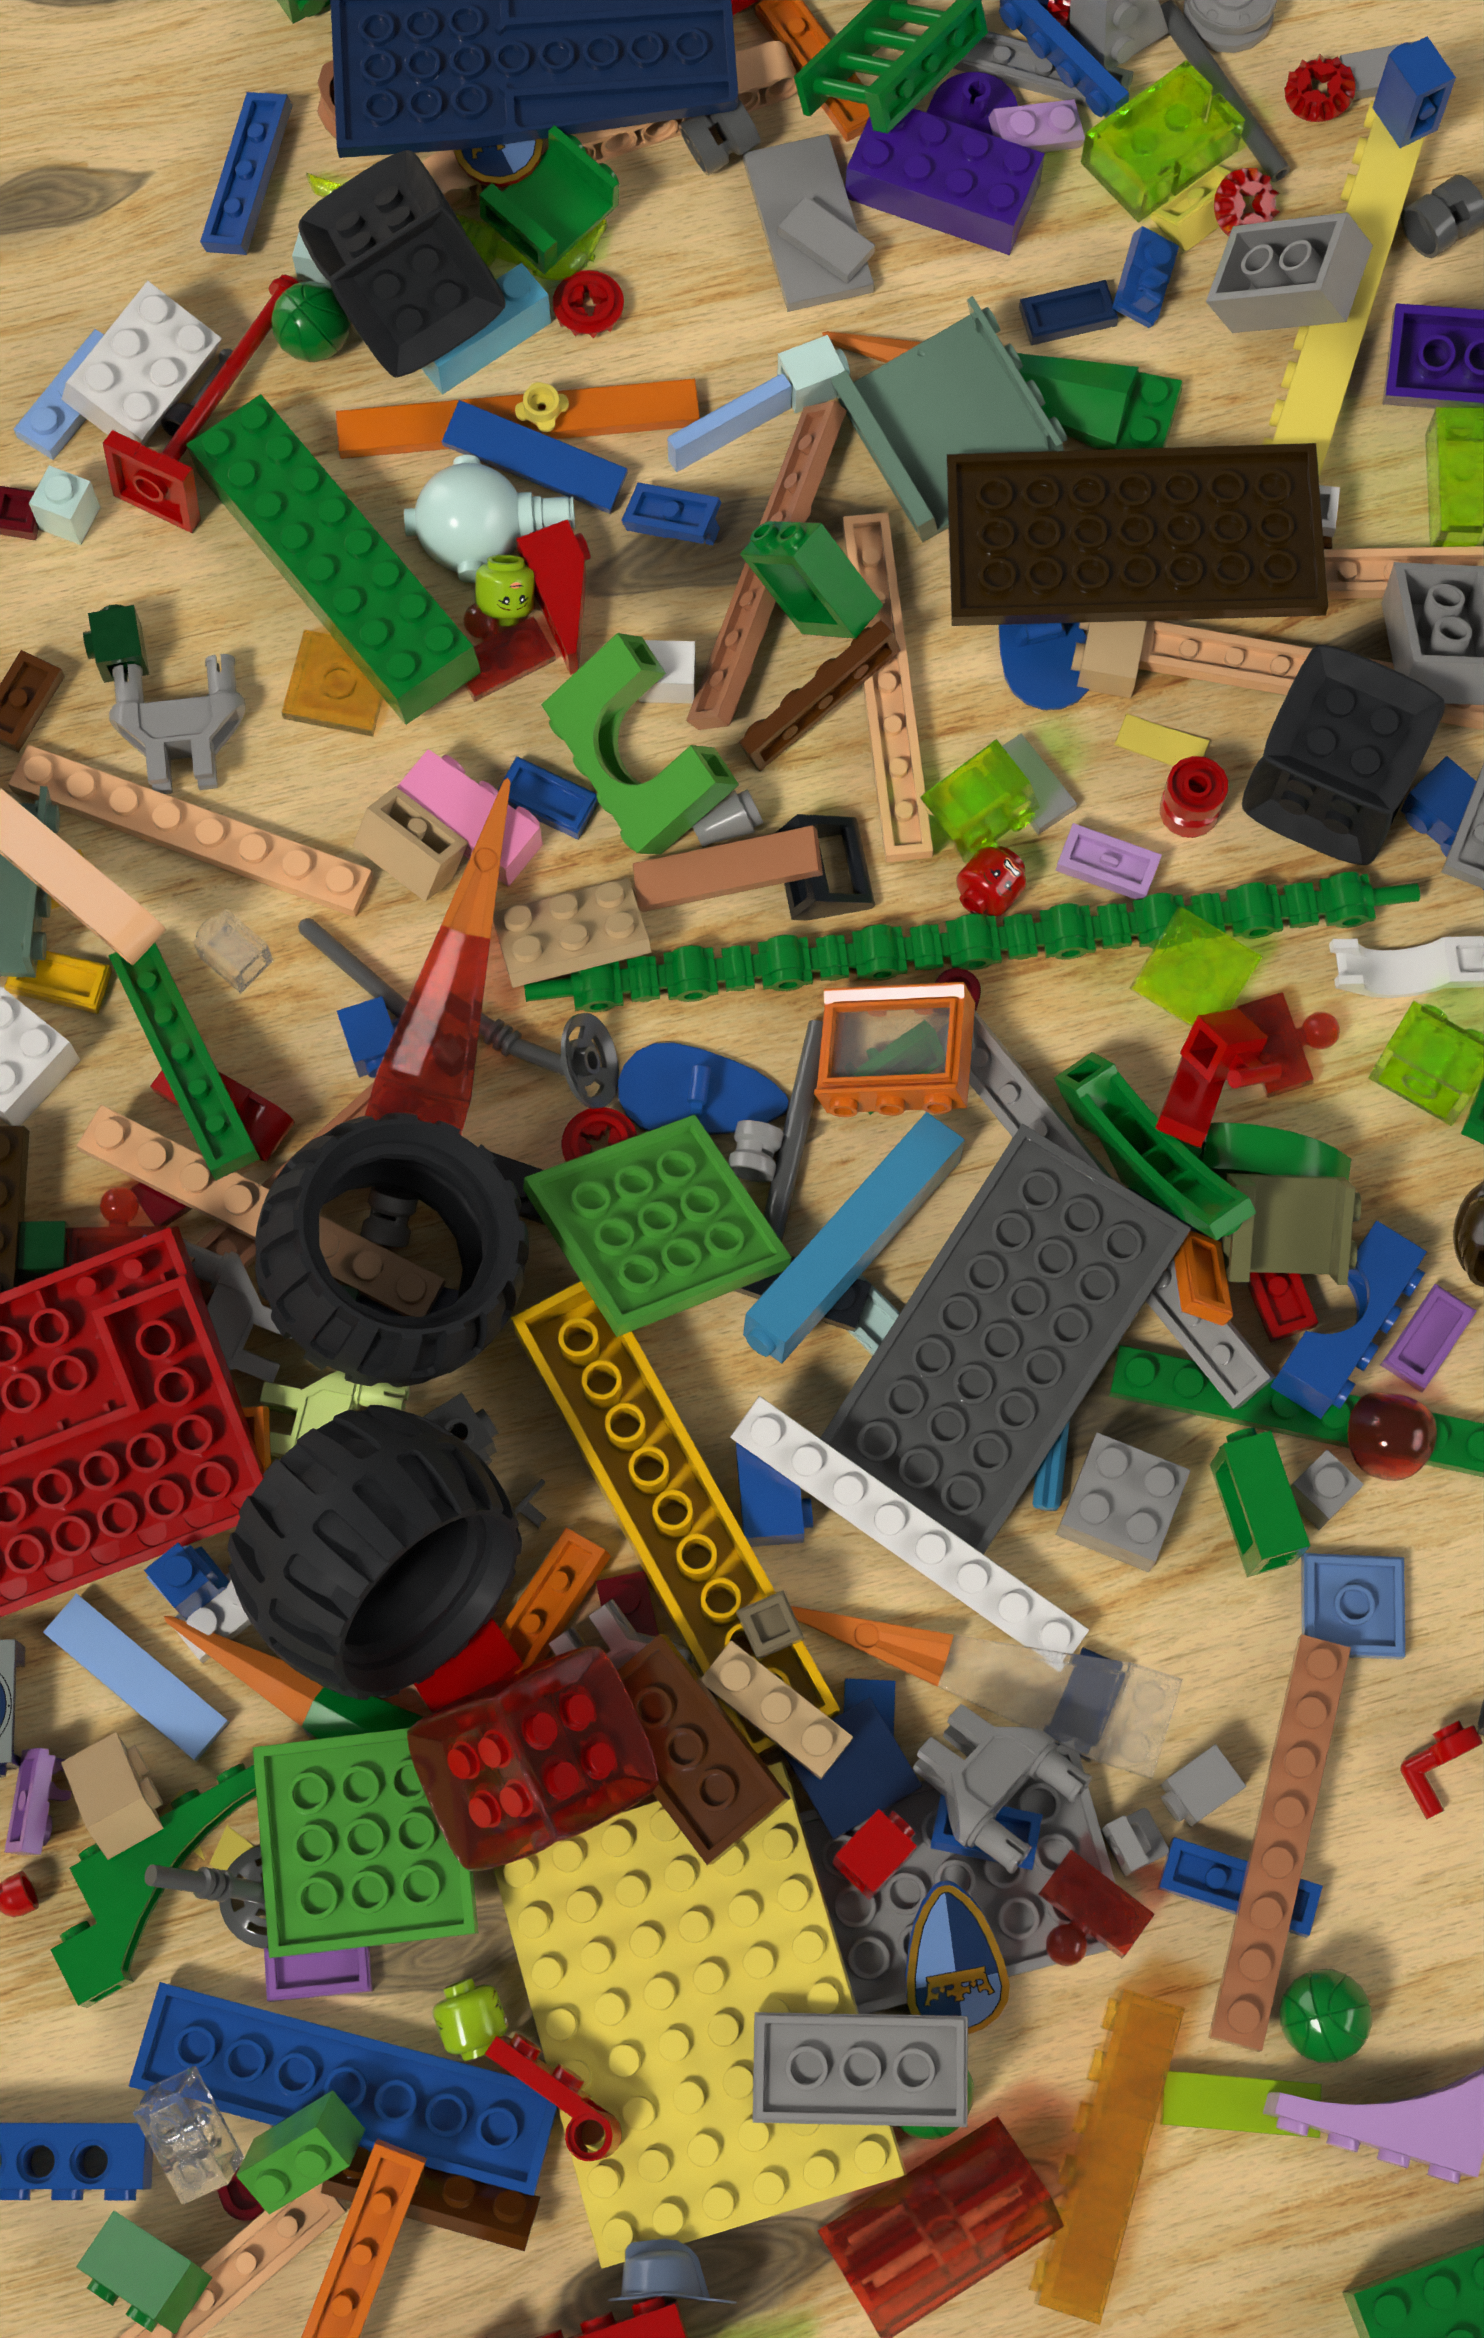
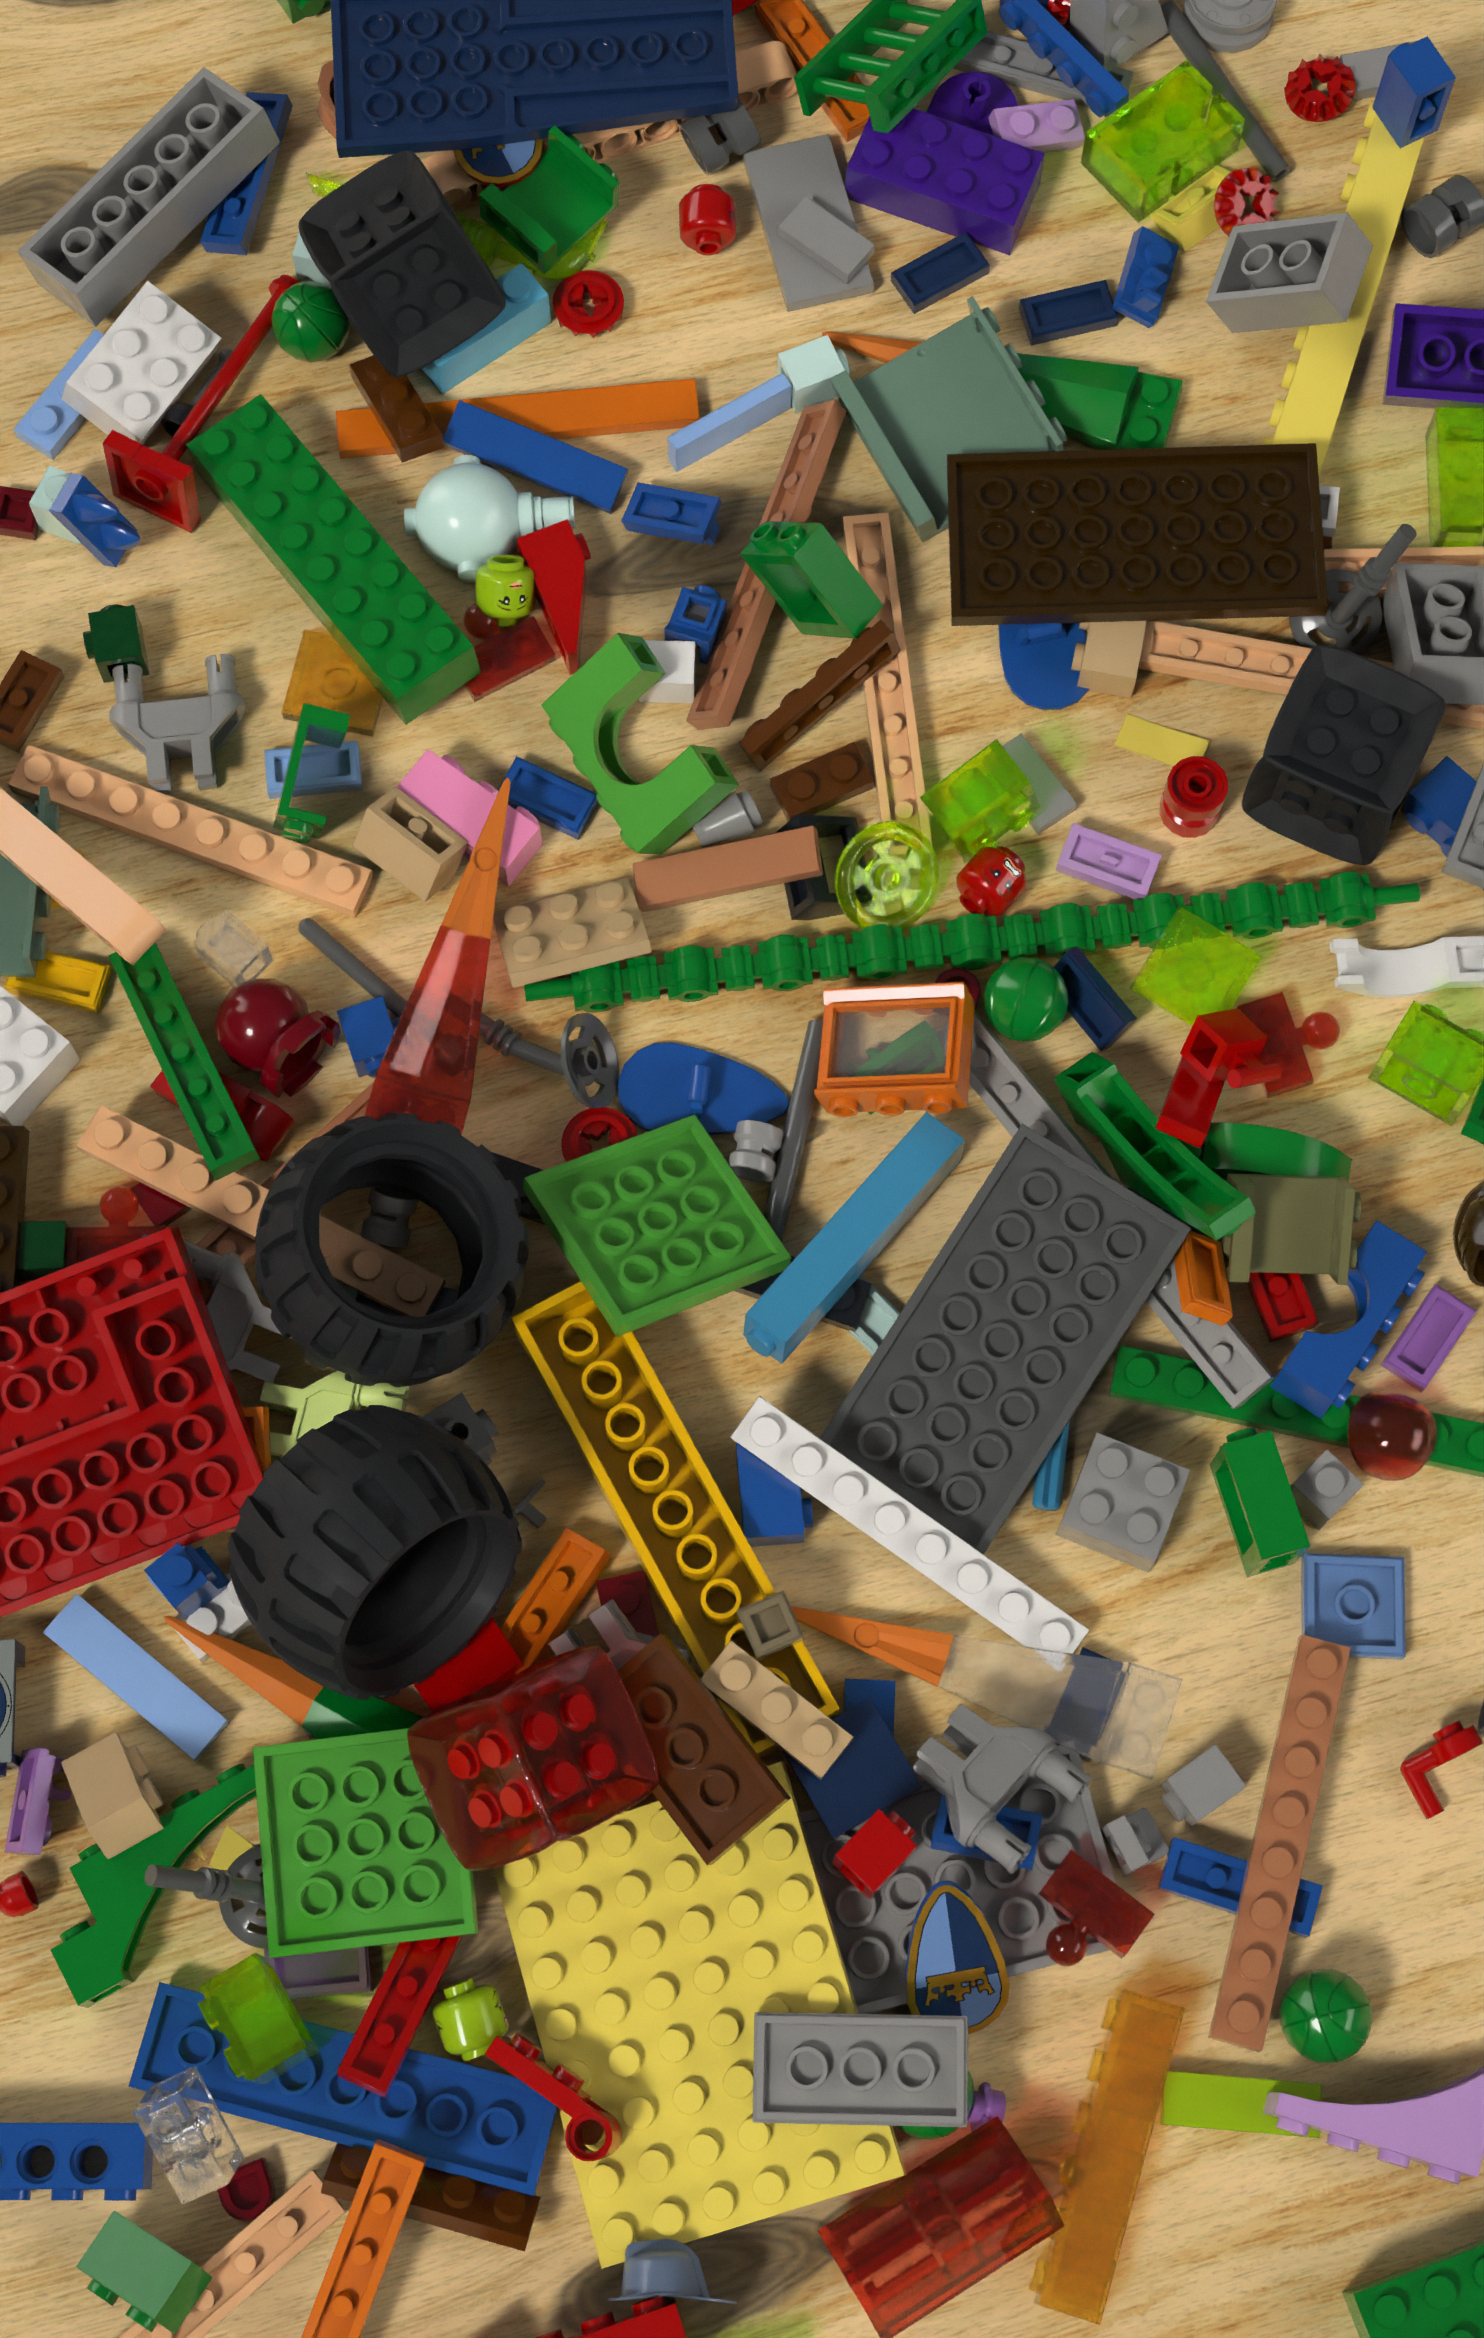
(94, 520): none -> blue tile
(149, 196): none -> light grey brick
(257, 2020): none -> clear neon green brick
(271, 1032): none -> dark red tile
(301, 2152): bright green brick -> none
(317, 726): none -> green panel
(320, 770): none -> light blue tile
(396, 2013): none -> red plate
(397, 409): none -> reddish brown plate
(542, 394): light yellow plate -> none
(697, 619): none -> blue window
(707, 219): none -> red head
(822, 782): none -> reddish brown plate
(851, 875): none -> clear neon green plate
(940, 272): none -> dark blue tile
(986, 2106): none -> medium lavender plate
(1025, 999): none -> green piece
(1093, 1000): none -> dark blue tile
(1359, 601): none -> dark grey dish

